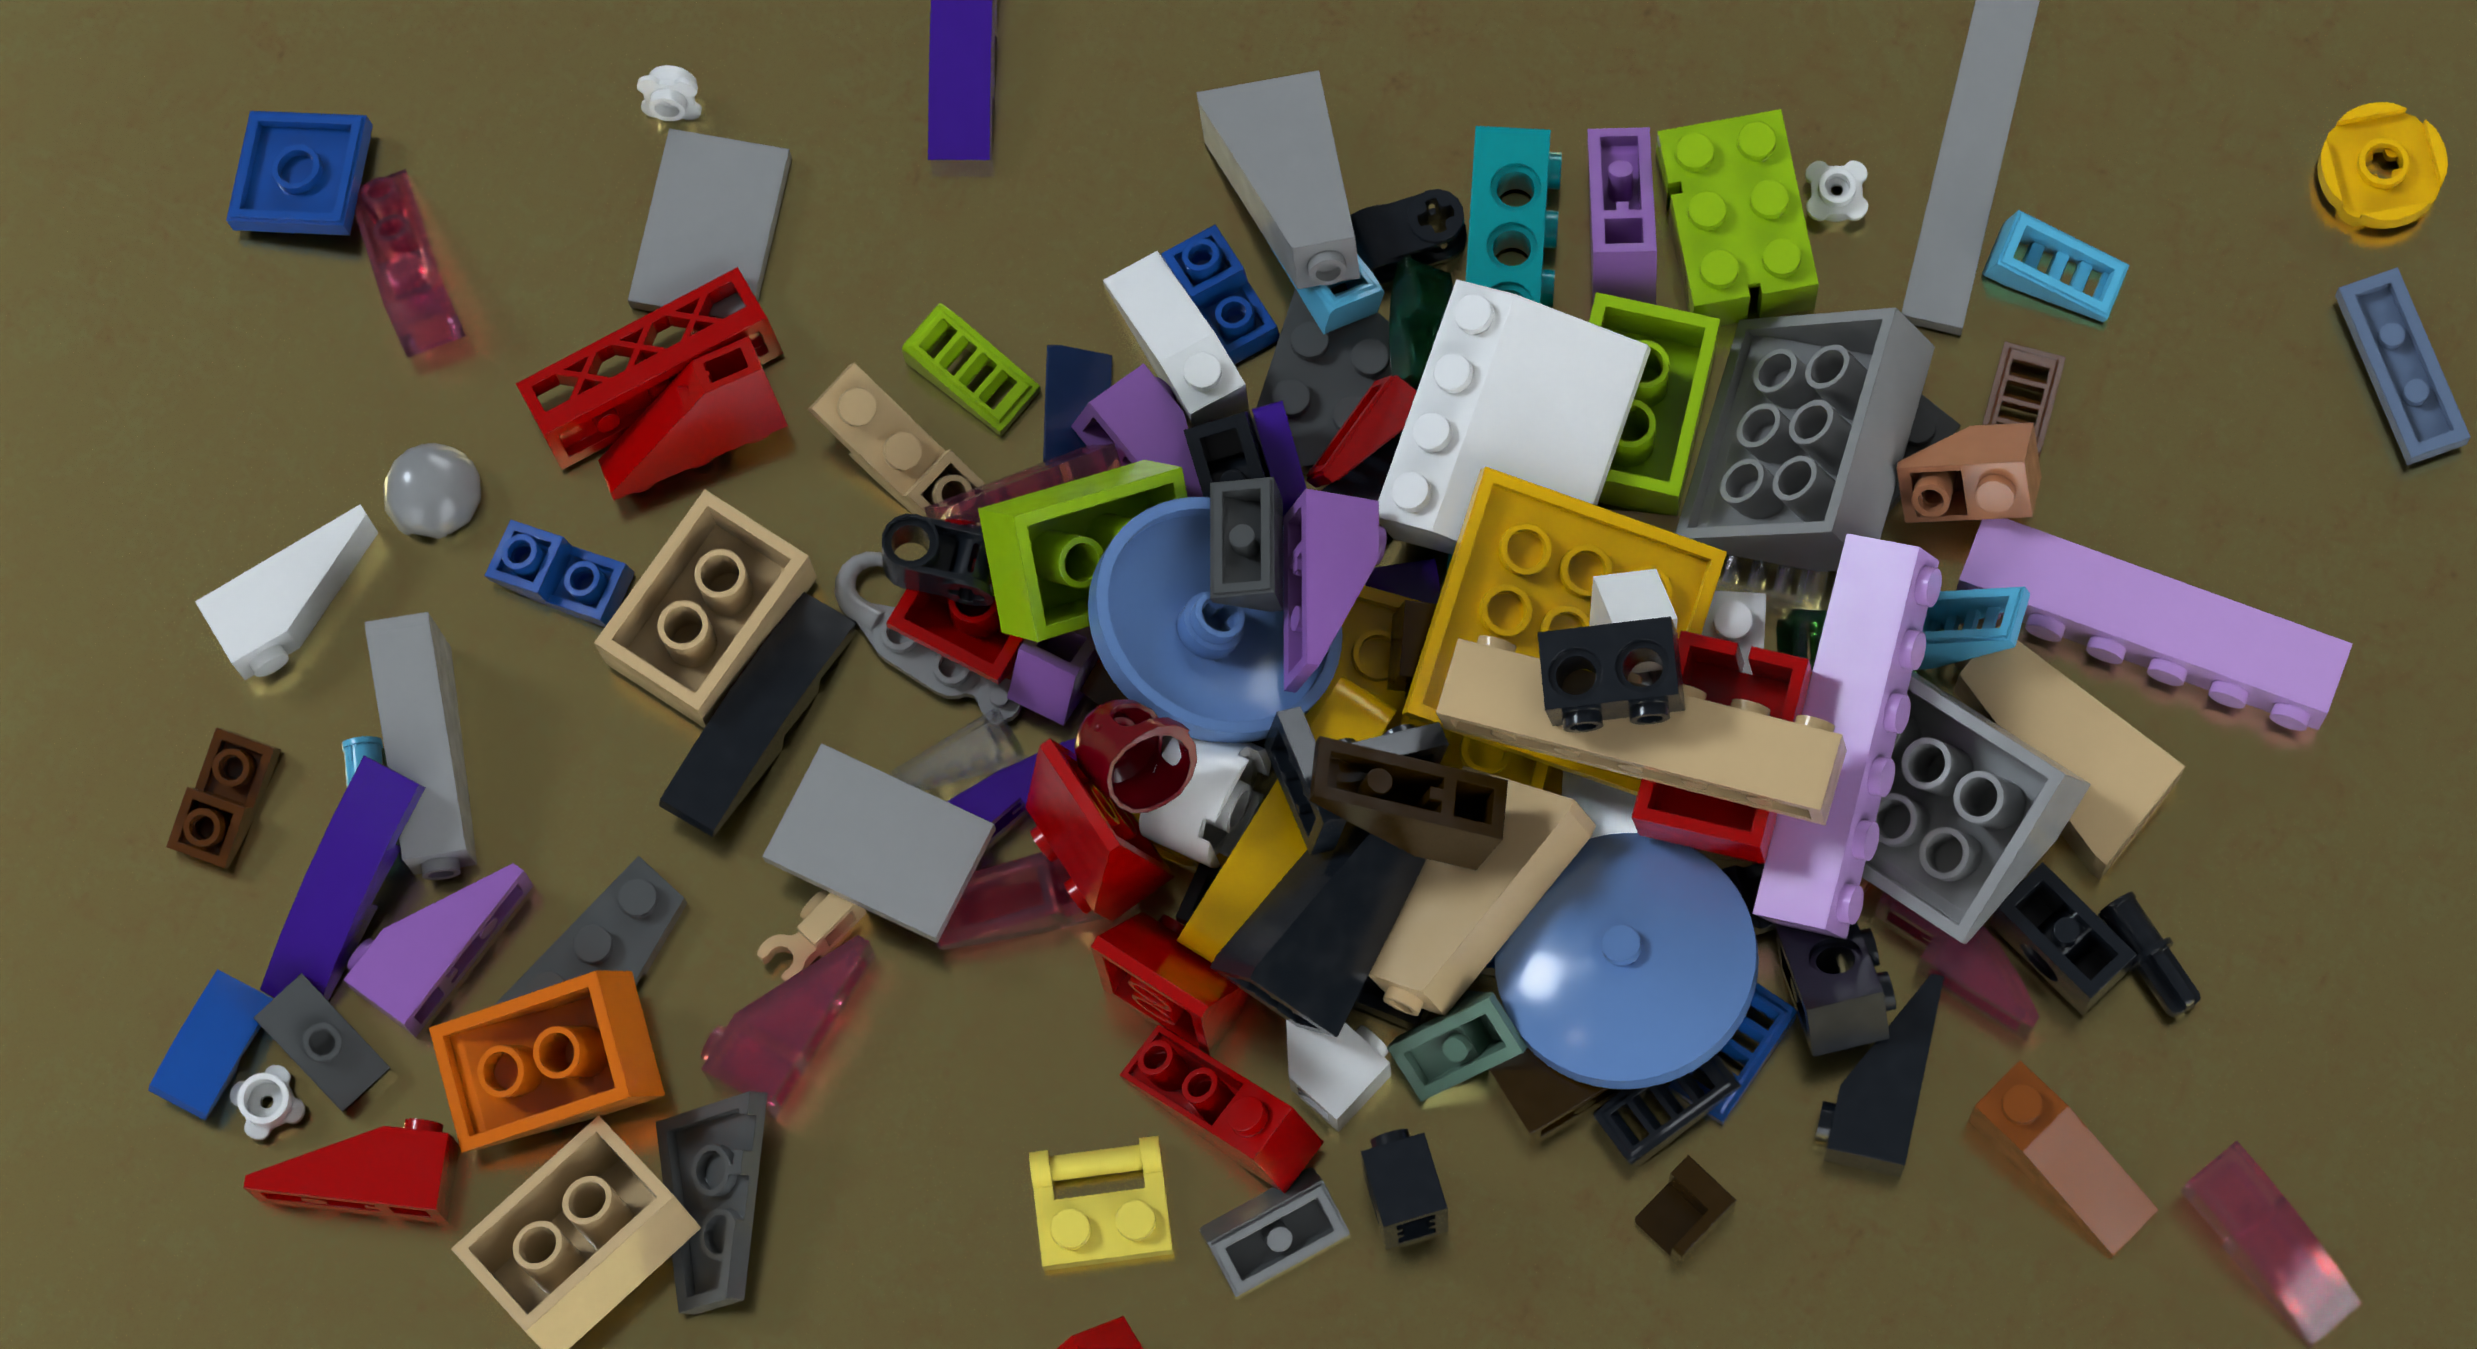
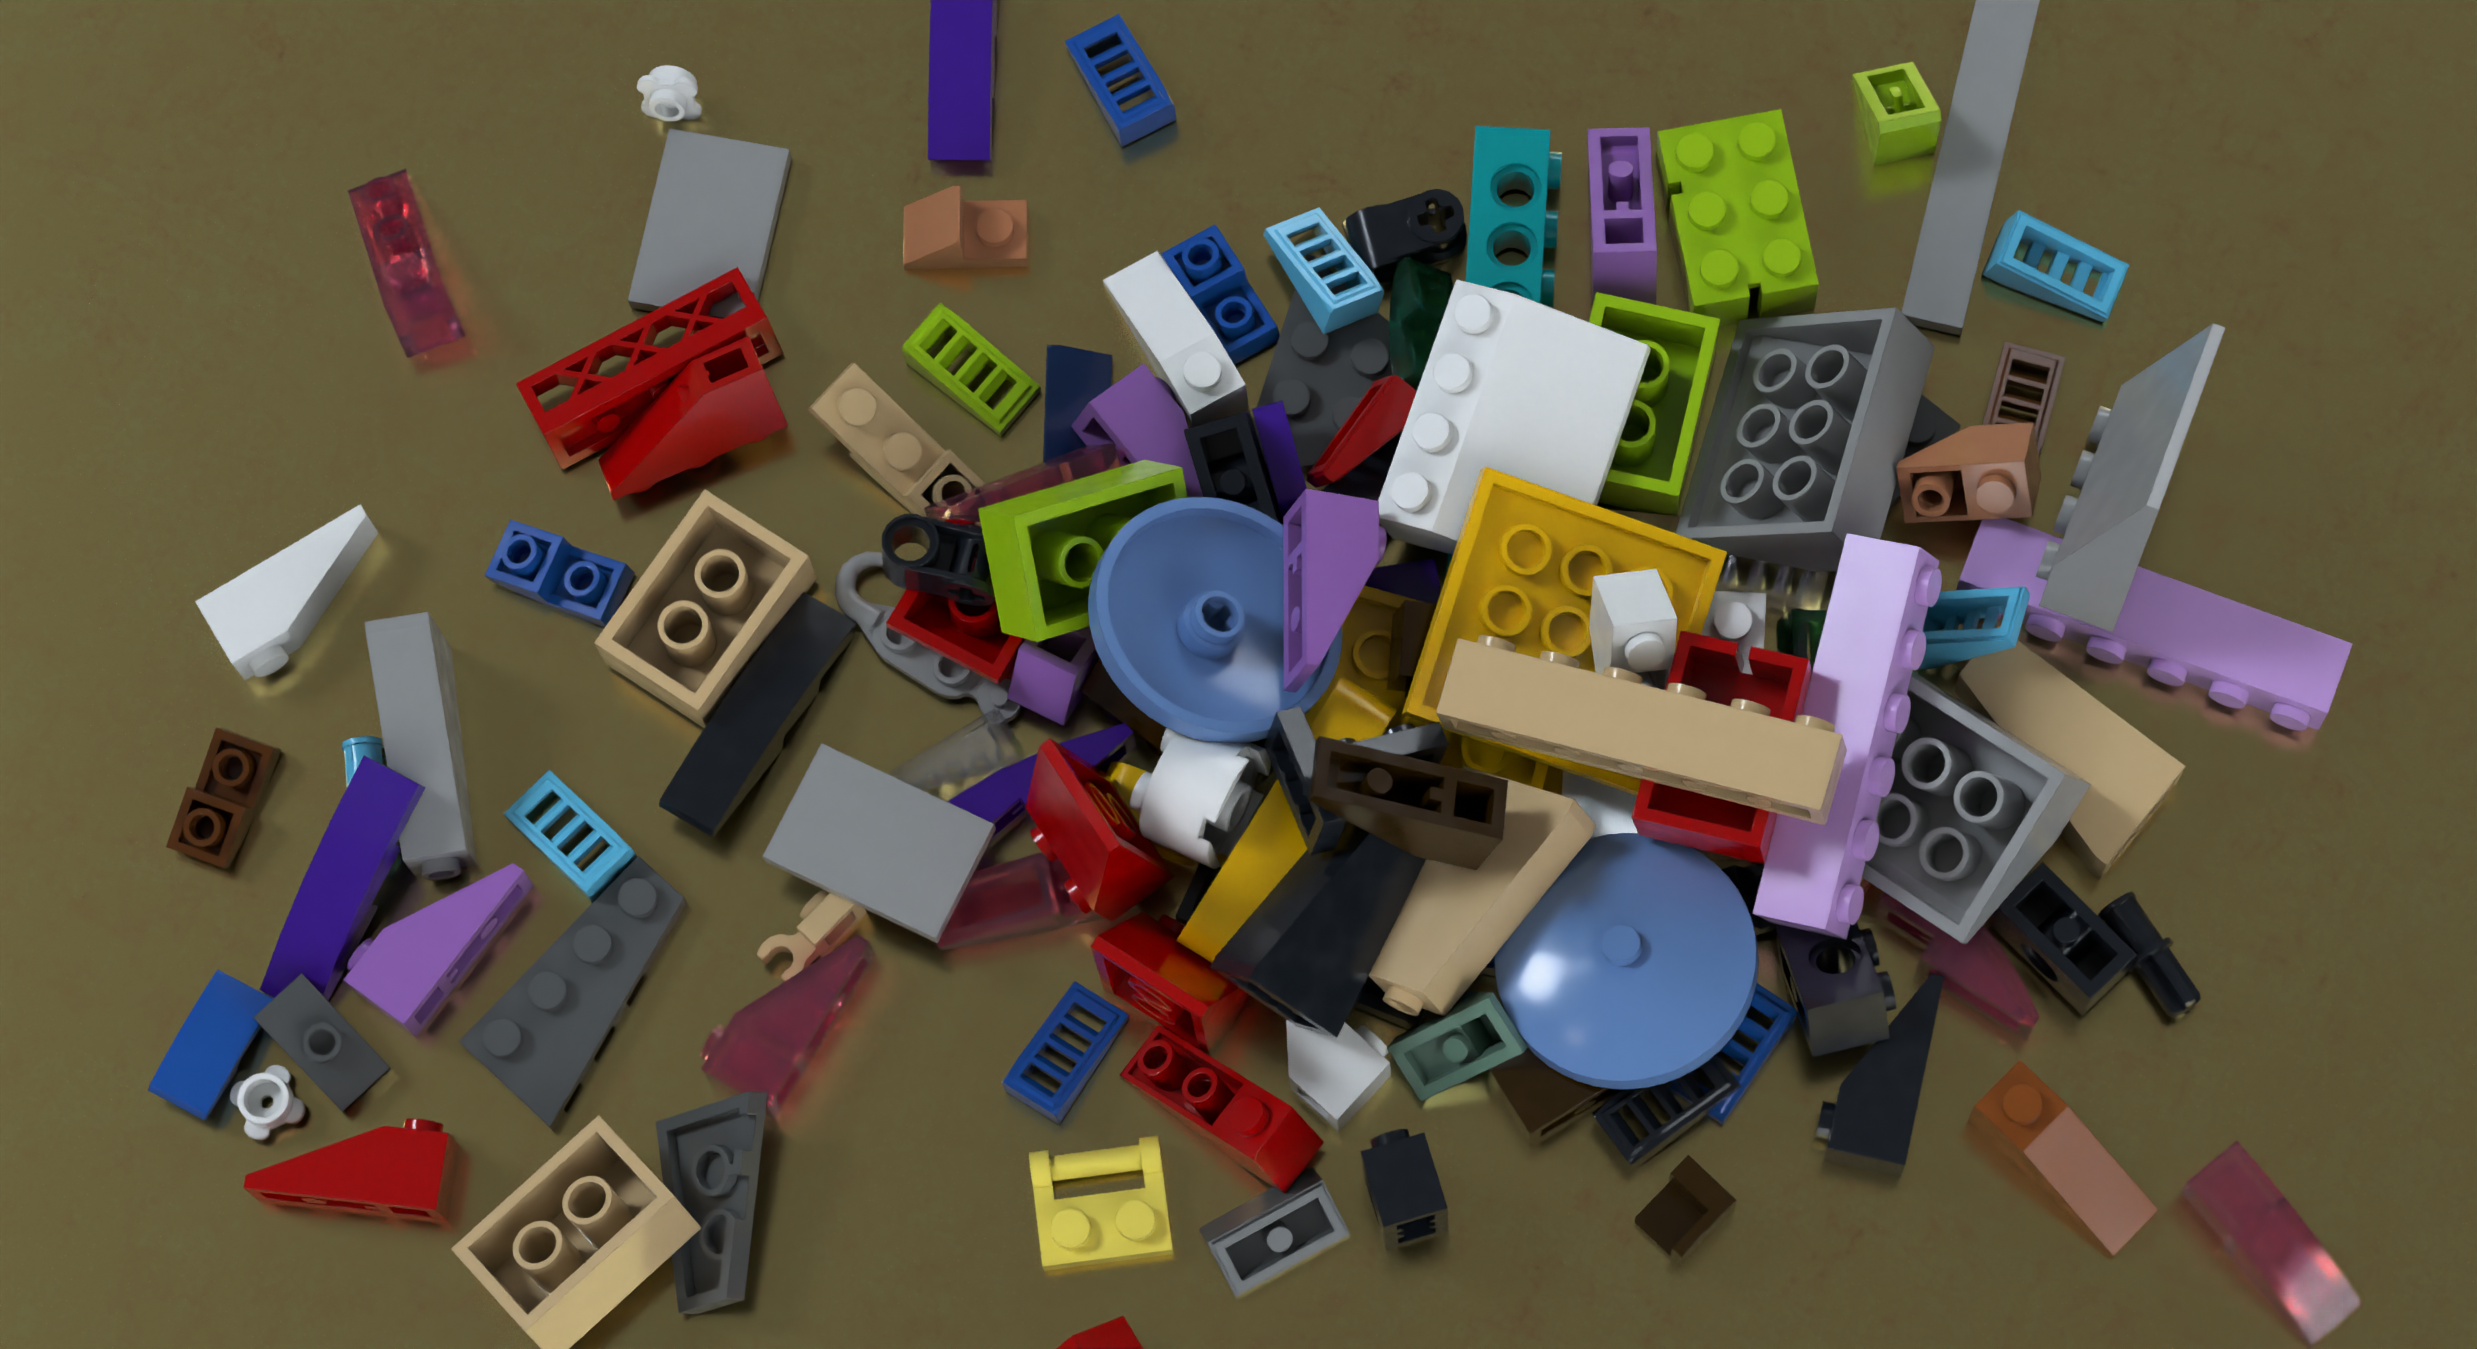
(299, 173): blue plate -> none
(431, 490): light grey hair -> none
(547, 1059): orange slope -> none
(604, 869): none -> medium azure slope
(965, 234): none -> nougat slope
(1036, 1095): none -> blue slope
(1121, 748): dark red helmet -> none
(1141, 118): none -> blue slope
(1246, 544): dark grey slope -> none
(1285, 168): light grey slope -> none
(1611, 654): black brick -> none
(1834, 208): white plate -> none
(1897, 113): none -> lime slope
(2124, 484): none -> light grey slope
(2401, 137): yellow plate -> none
(2402, 366): sand blue plate -> none

